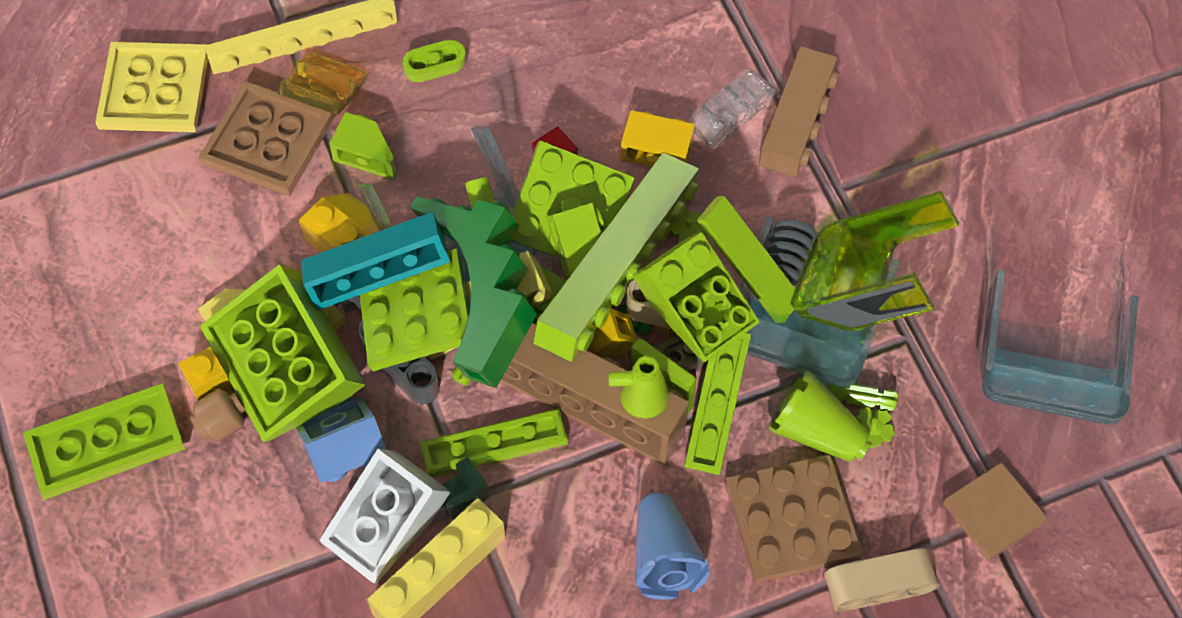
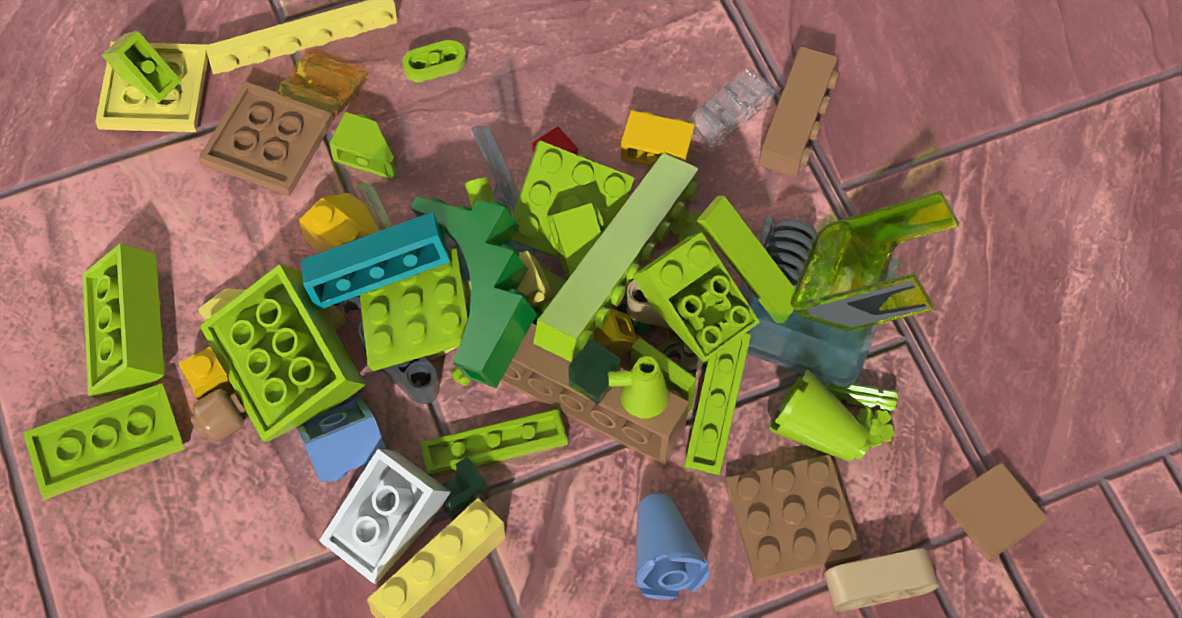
(122, 322): none -> lime slope
(141, 66): none -> lime slope
(590, 371): none -> clear green panel
(1054, 384): clear light blue windscreen -> none

